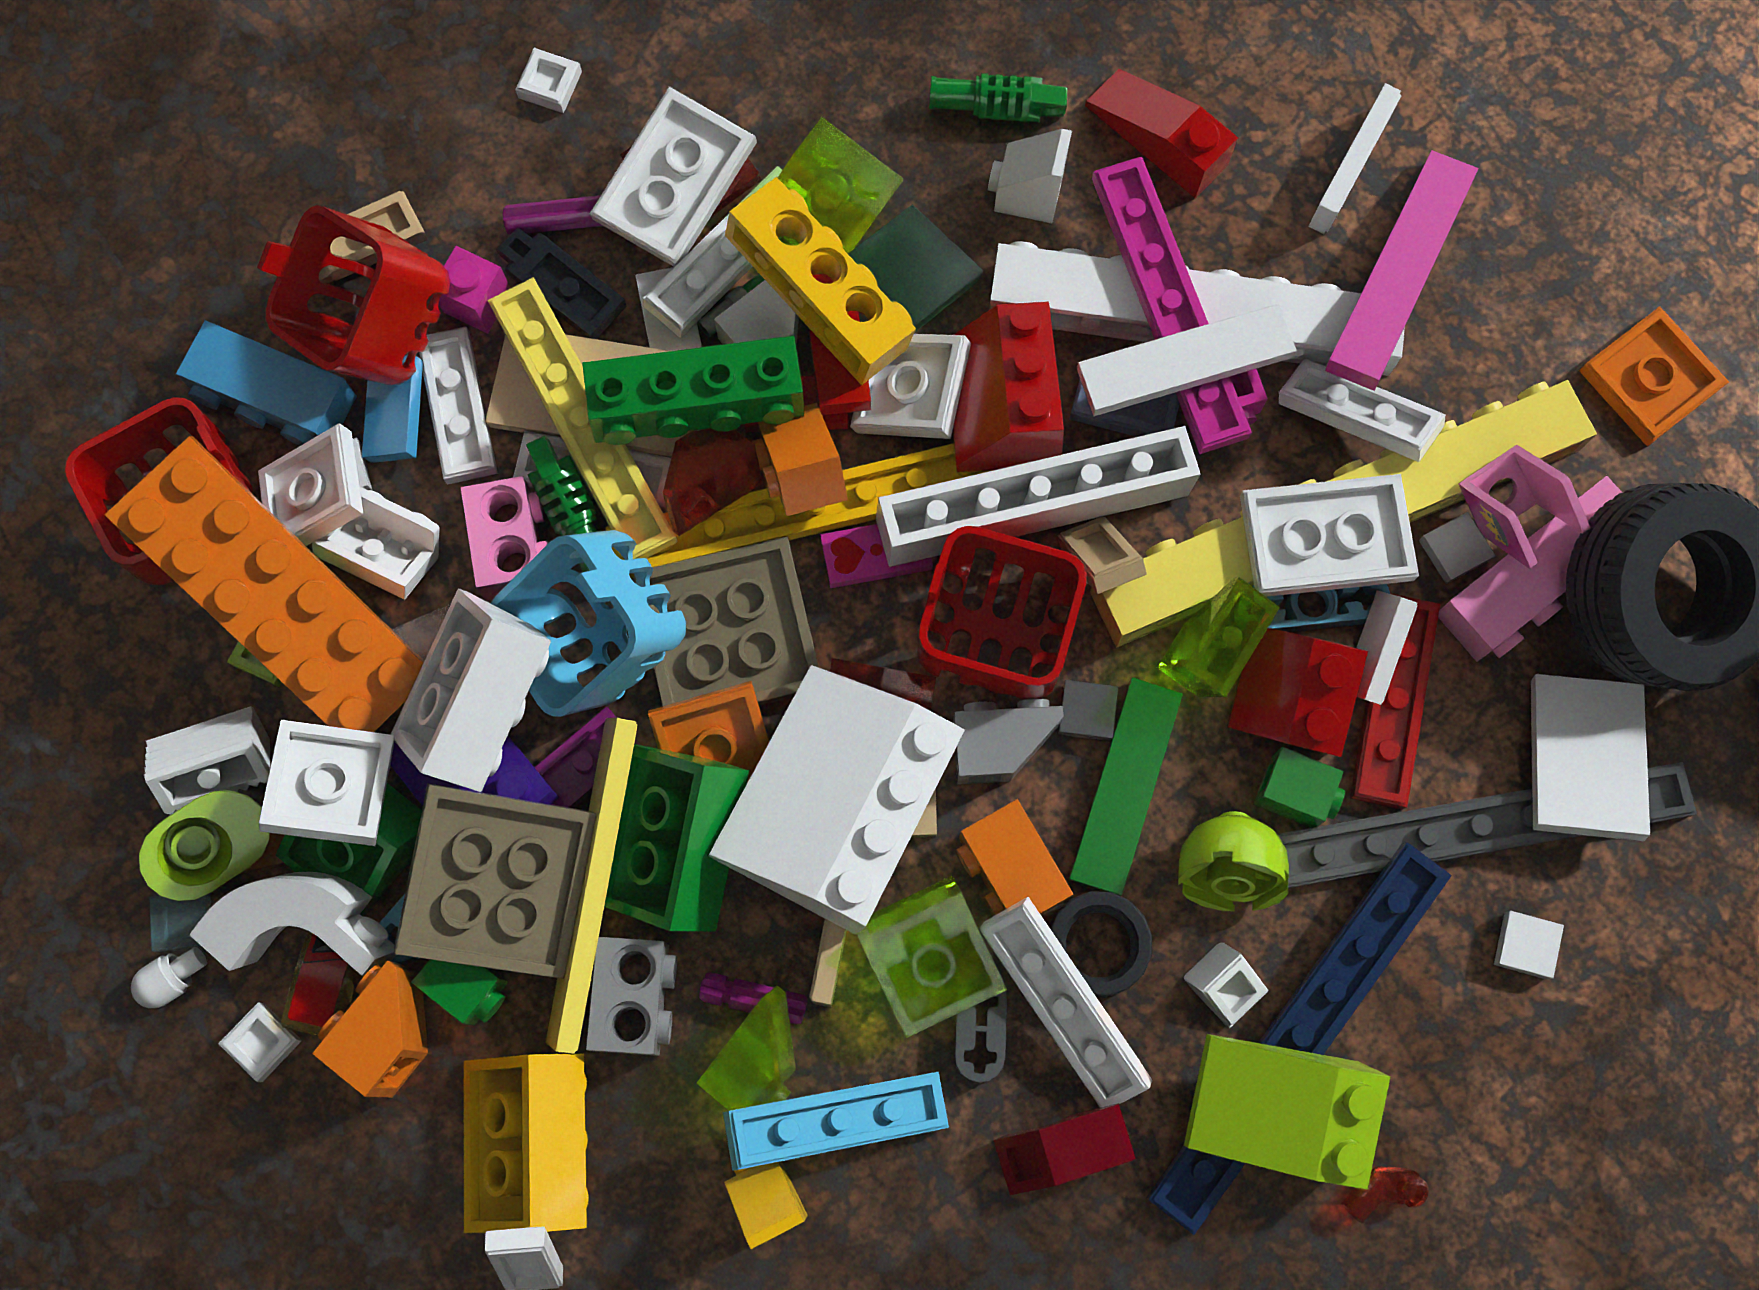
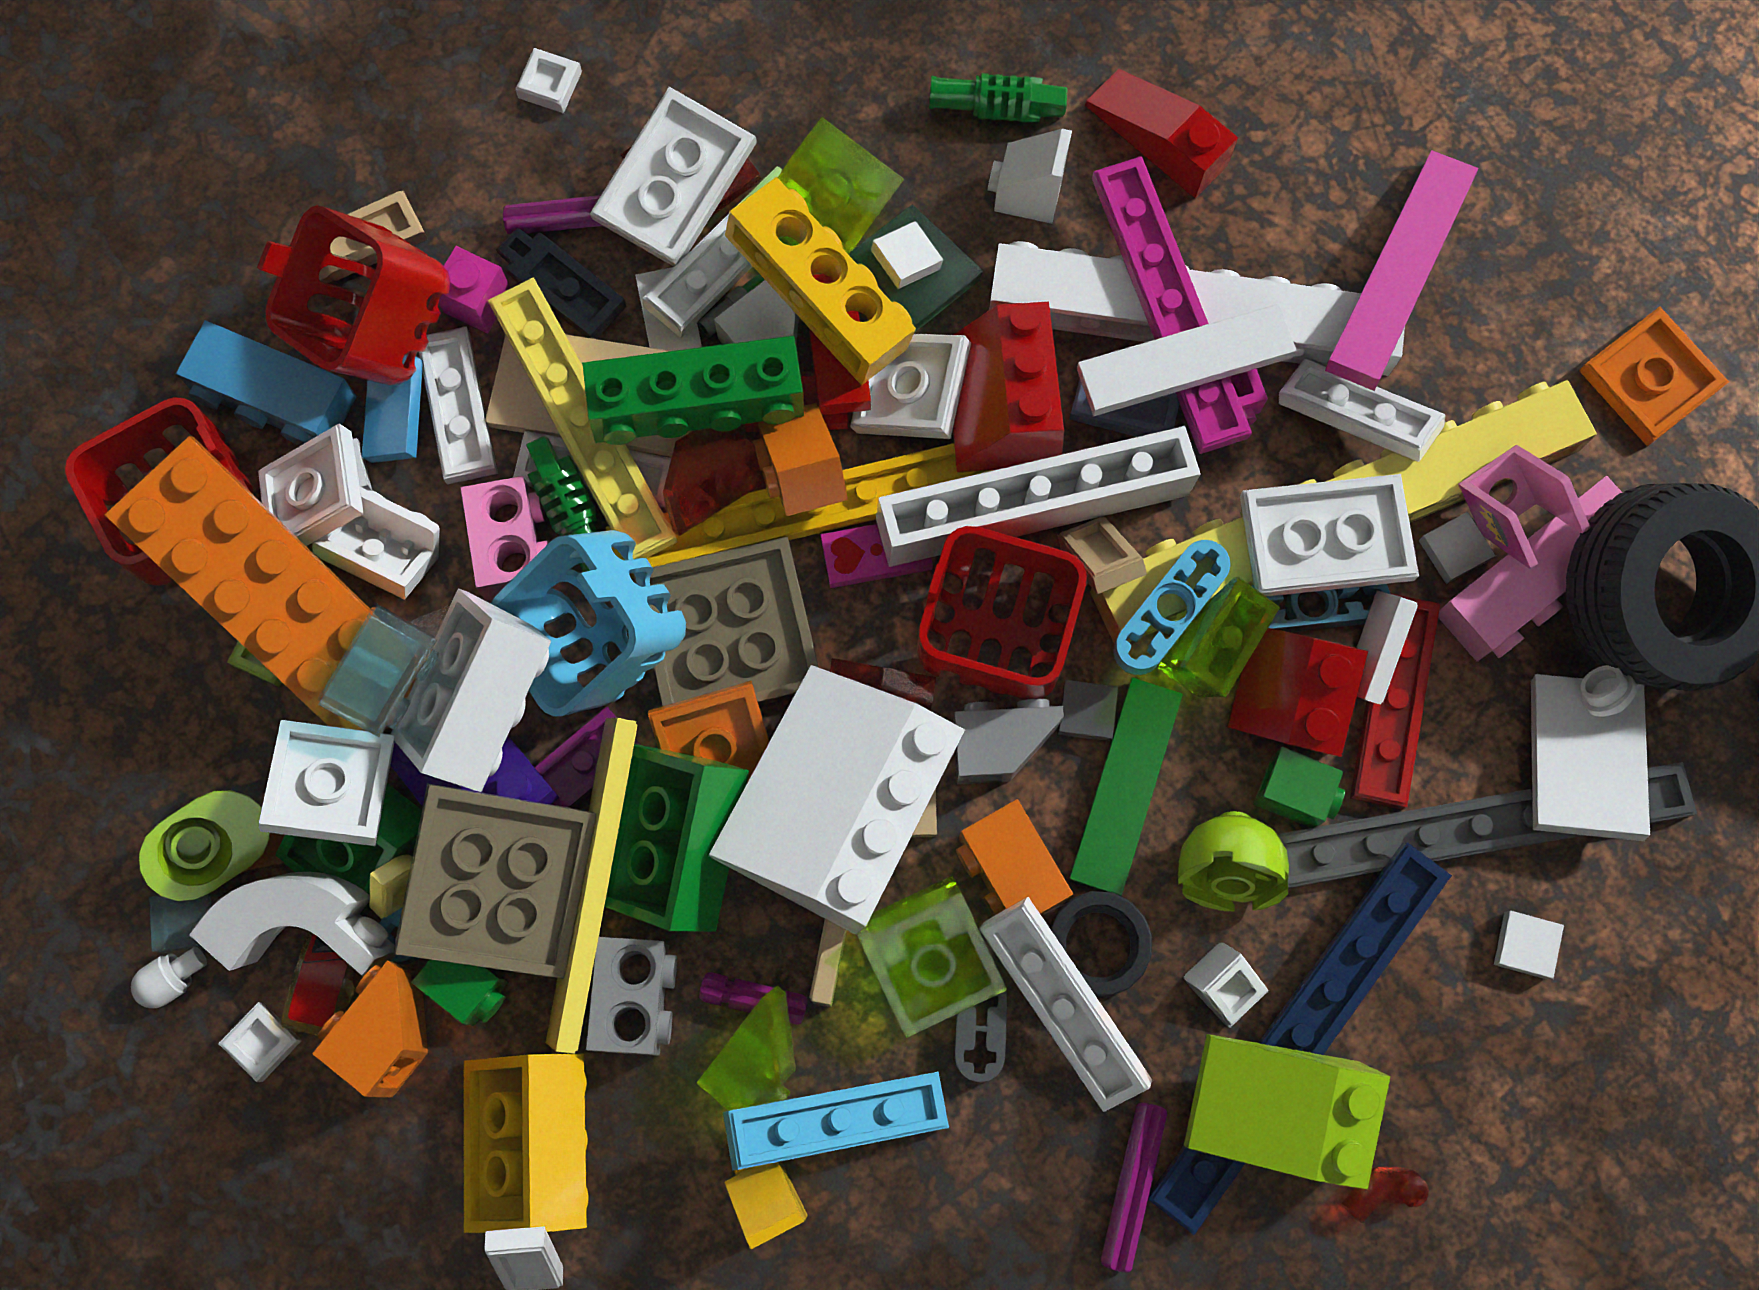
(207, 758): white brick -> none
(378, 671): none -> clear light blue brick
(389, 886): none -> light yellow tile
(906, 254): none -> white tile
(1064, 1150): dark red slope -> none
(1134, 1187): none -> magenta axle
(1183, 569): none -> medium azure beam
(1355, 159): white tile -> none
(1607, 691): none -> white plate

